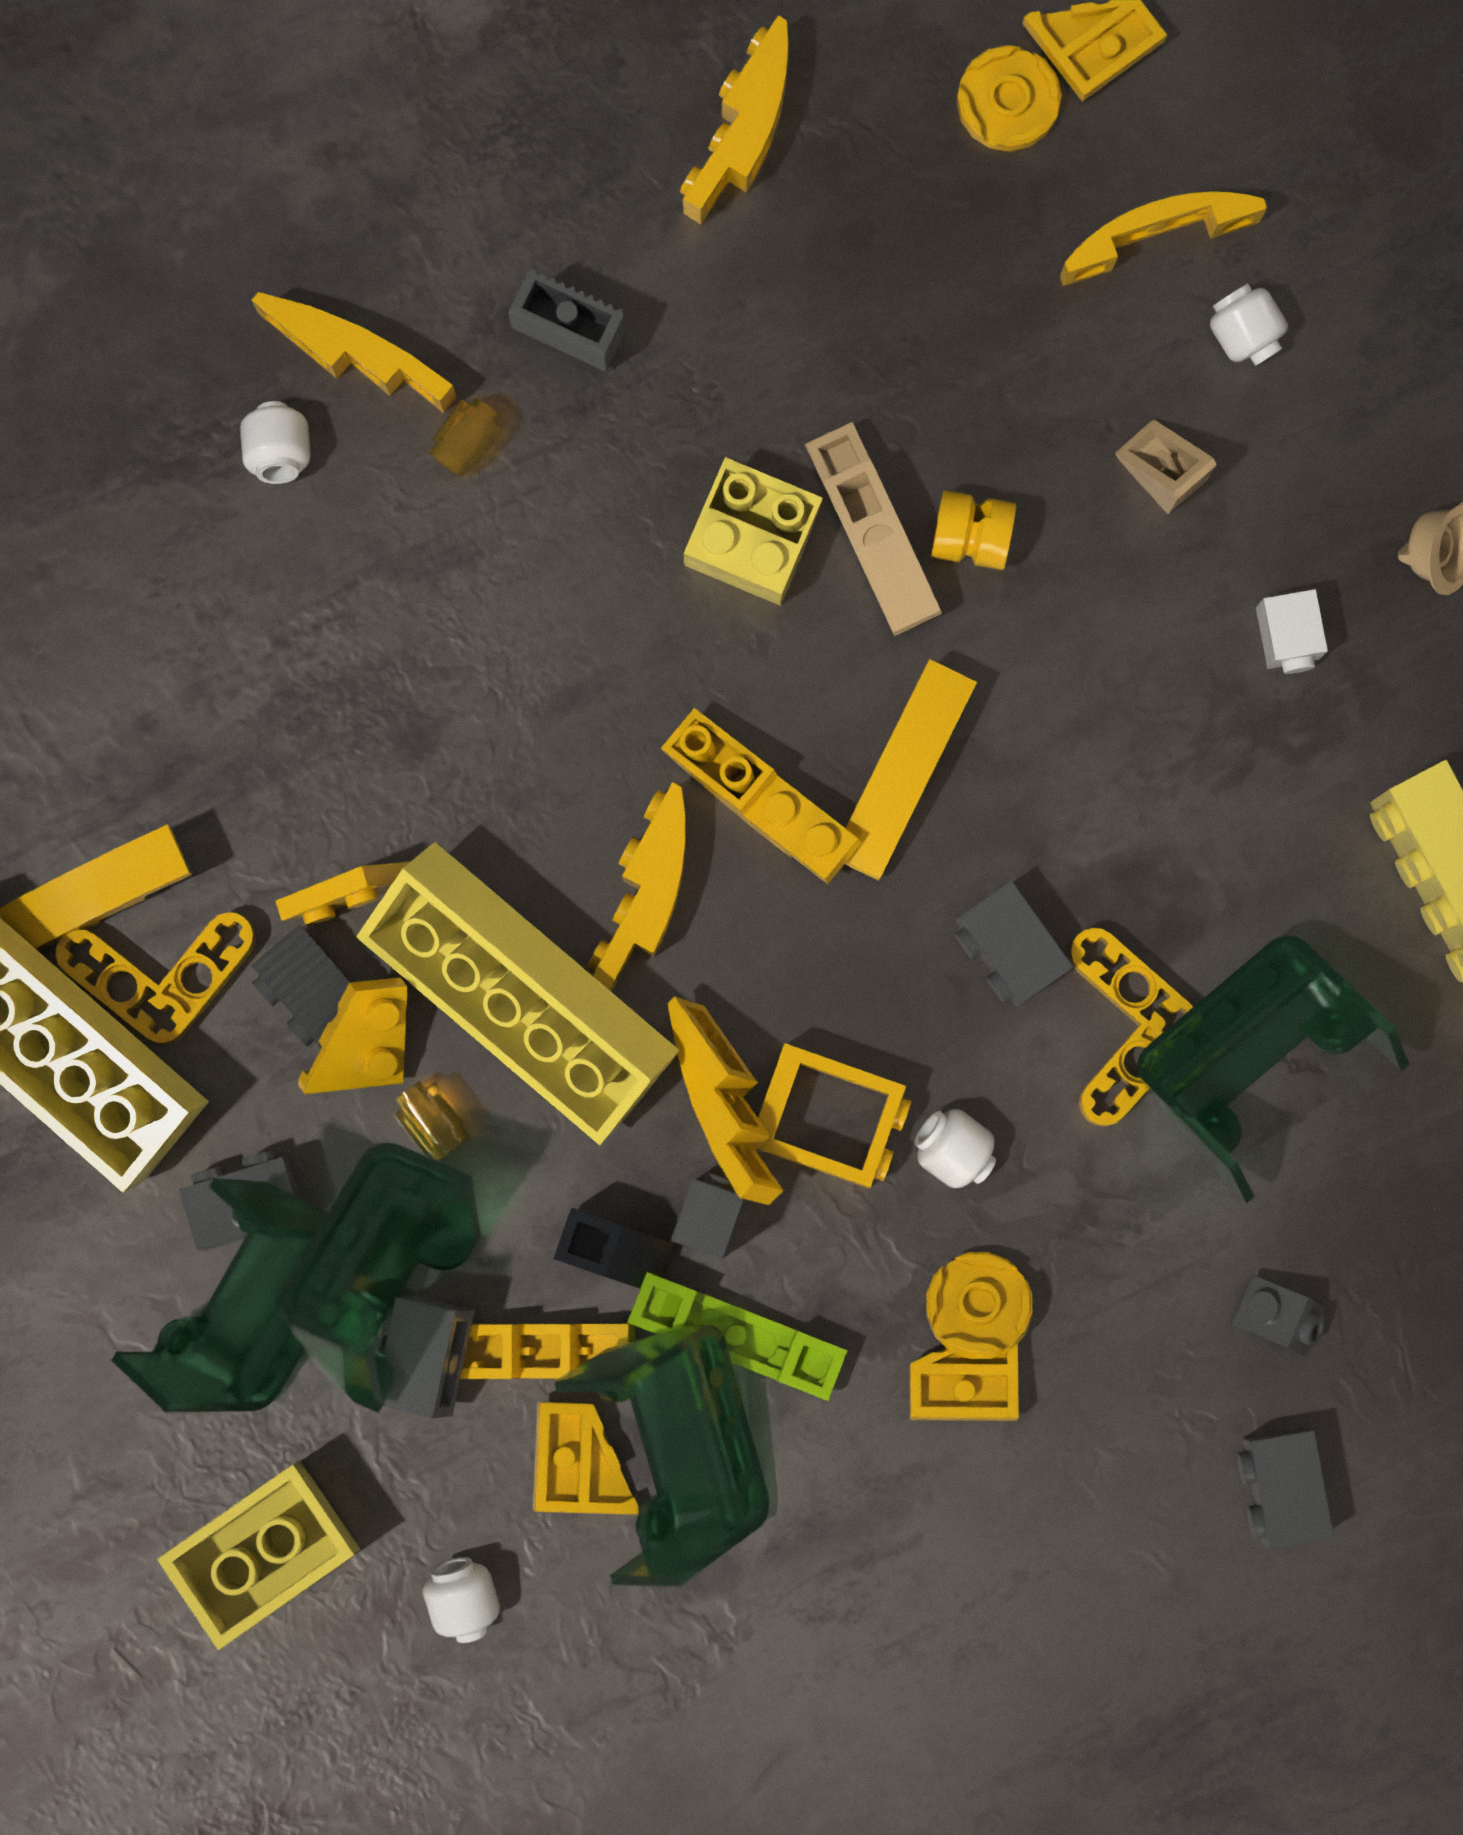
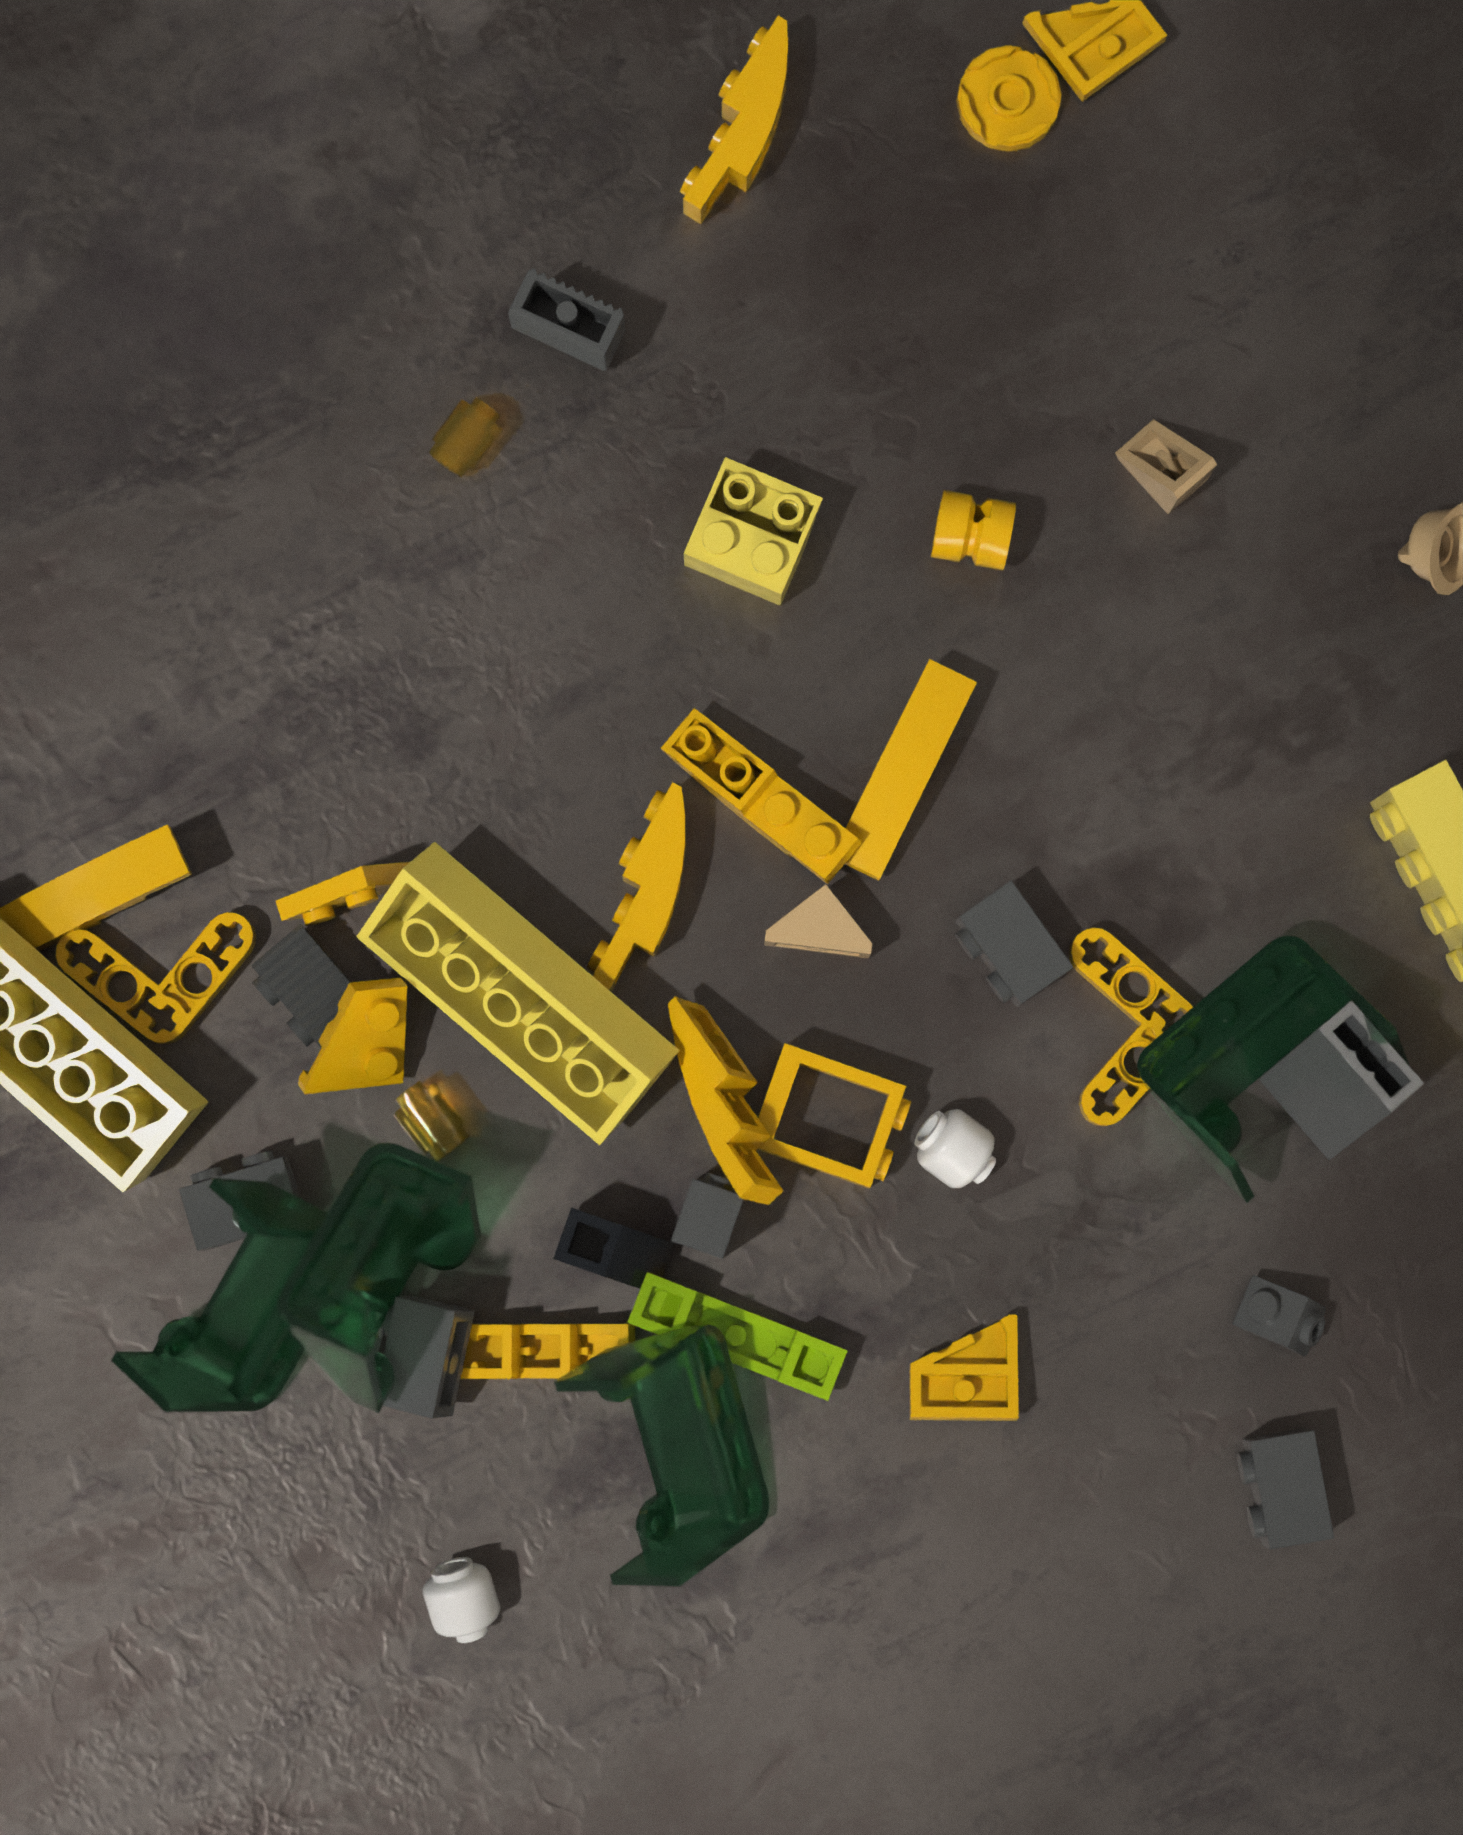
(258, 1554): light yellow brick -> none
(275, 442): white head -> none
(339, 343): yellow slope -> none
(576, 1463): yellow wing -> none
(820, 926): none -> tan slope
(873, 529): tan slope -> none
(979, 1305): yellow tile -> none
(1220, 211): yellow slope -> none
(1248, 325): white head -> none
(1292, 631): white brick -> none
(1341, 1080): none -> dark grey brick

